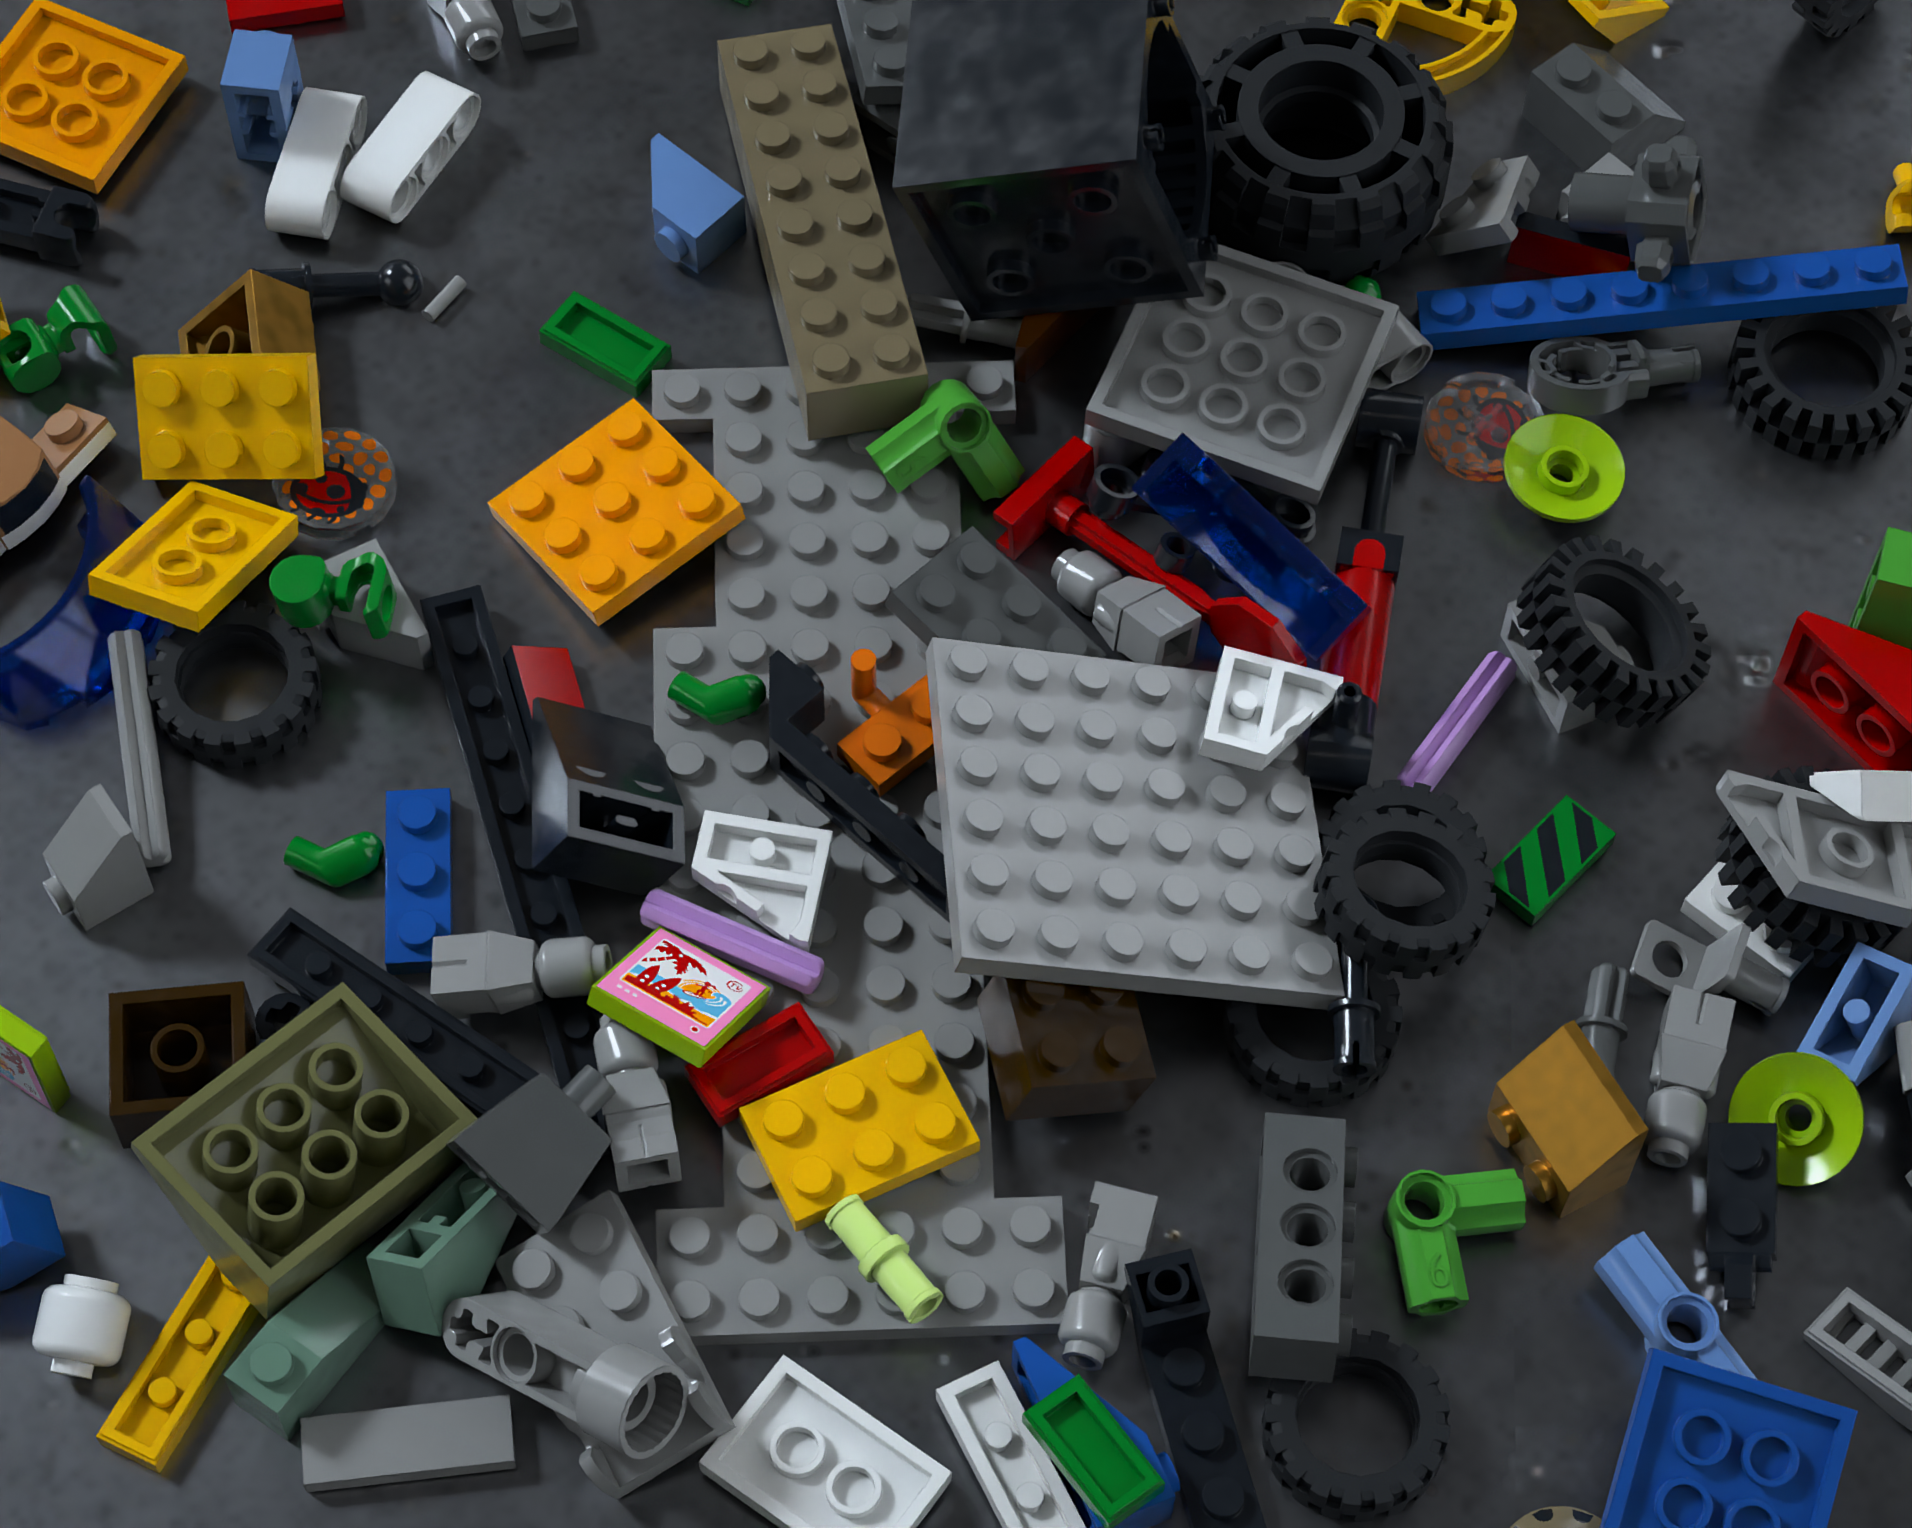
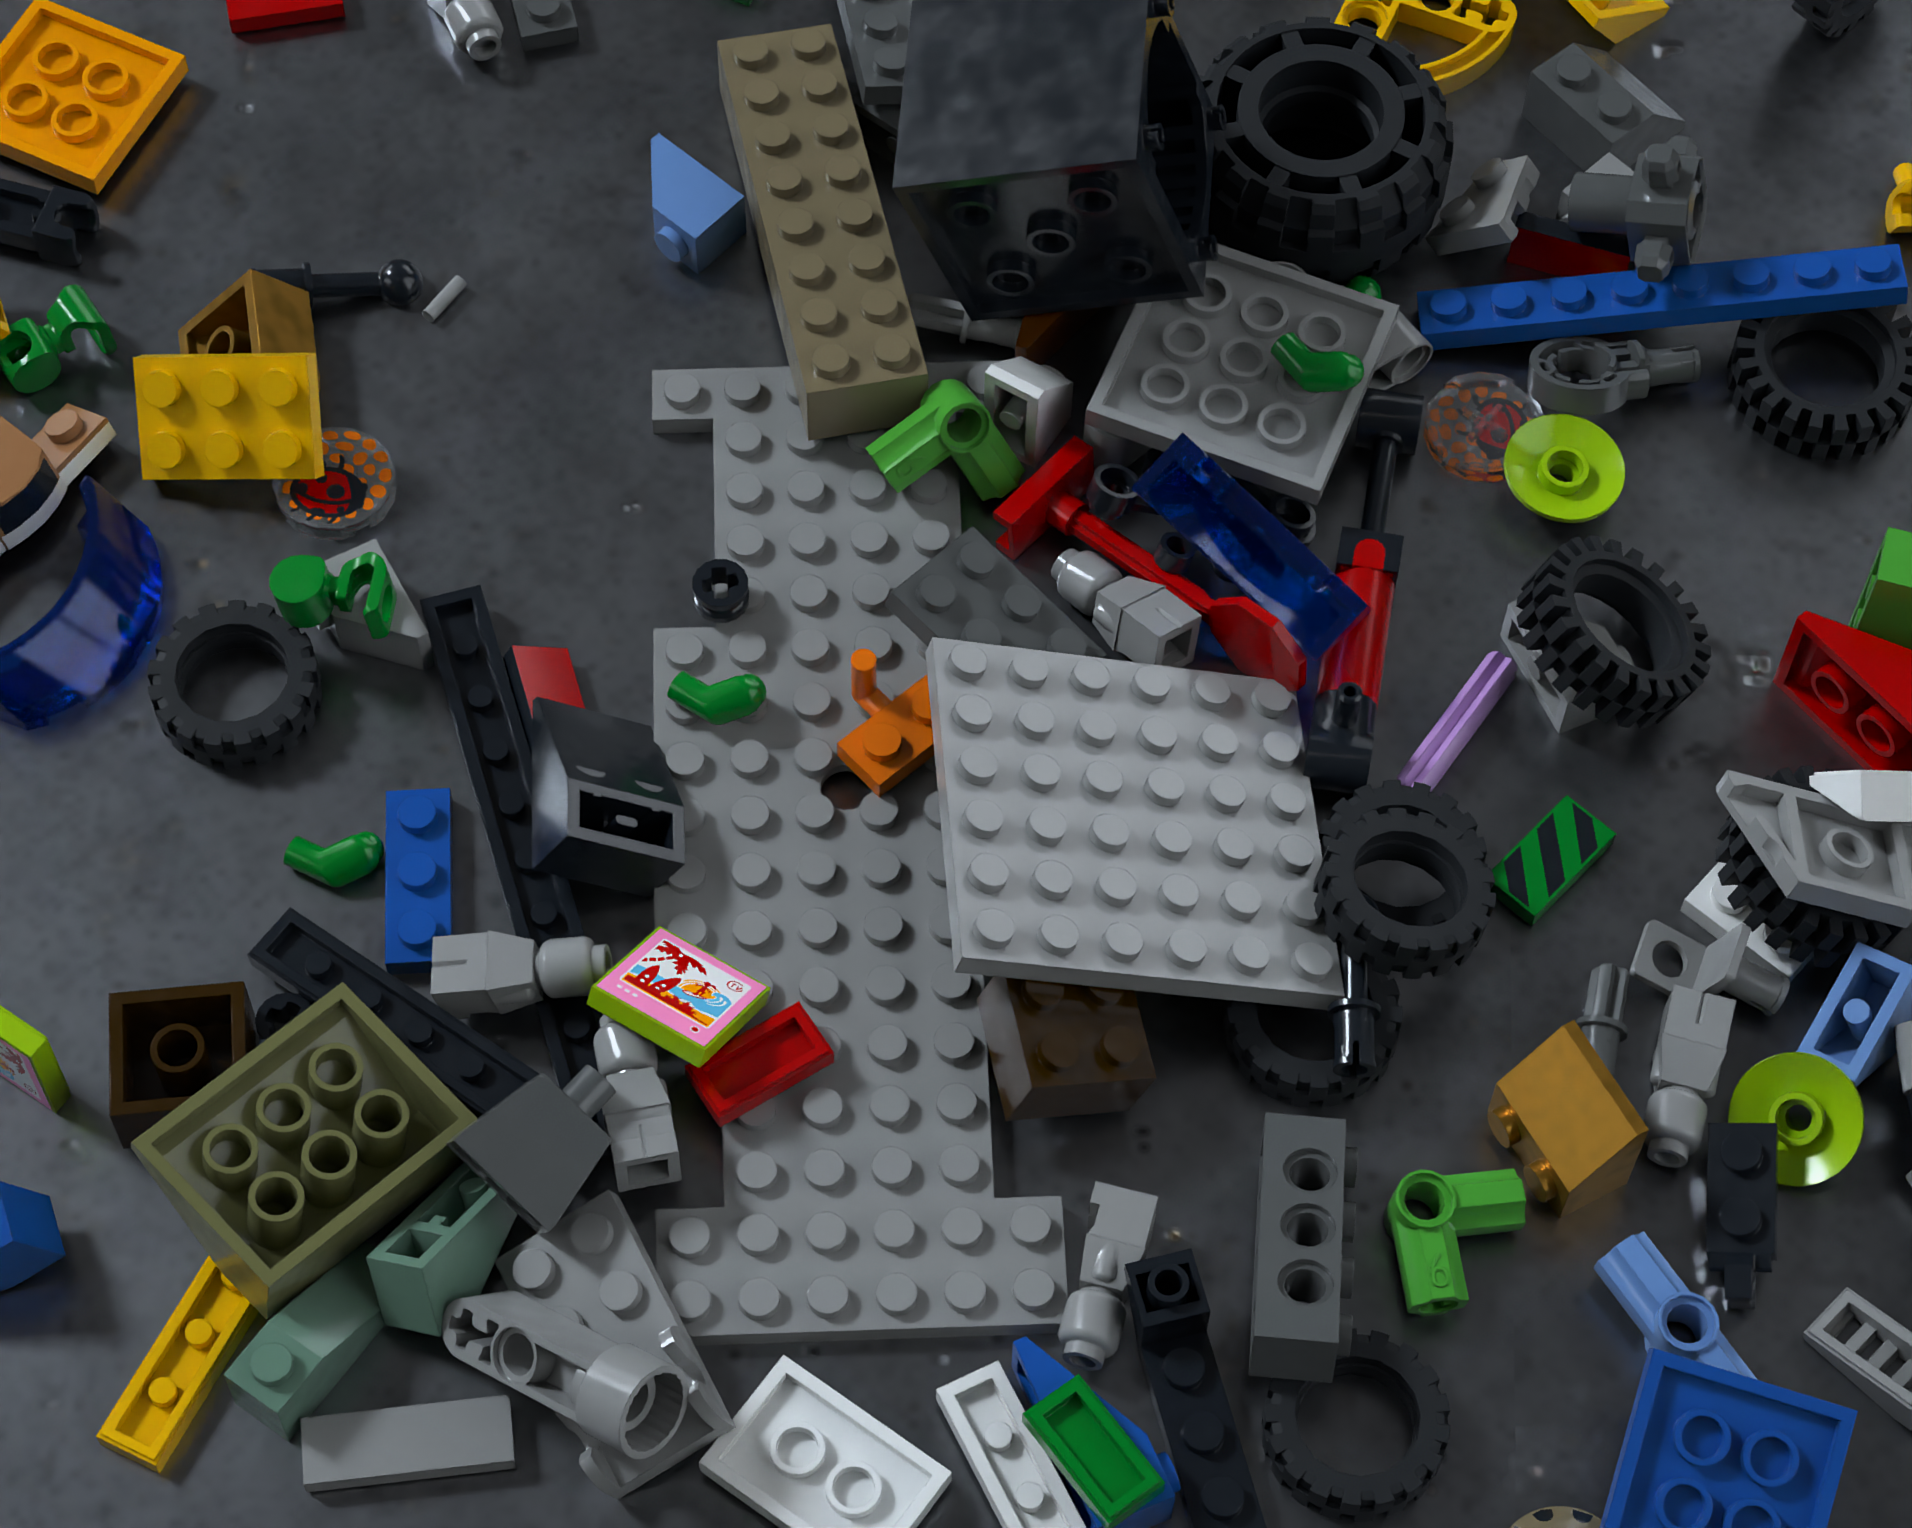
(81, 1325): white head -> none
(95, 862): light grey slope -> none
(139, 746): light grey axle -> none
(193, 556): yellow plate -> none
(260, 92): medium blue brick -> none
(309, 173): white beam -> none
(410, 147): white beam -> none
(605, 344): green tile -> none
(616, 511): light orange plate -> none
(721, 572): none -> black bush
(733, 941): lavender axle -> none
(765, 871): white wing -> none
(846, 799): black slope -> none
(859, 1129): yellow plate -> none
(884, 1258): yellowish green pin -> none
(1027, 405): none -> white slope
(1262, 707): white wing -> none
(1317, 370): none -> green arm

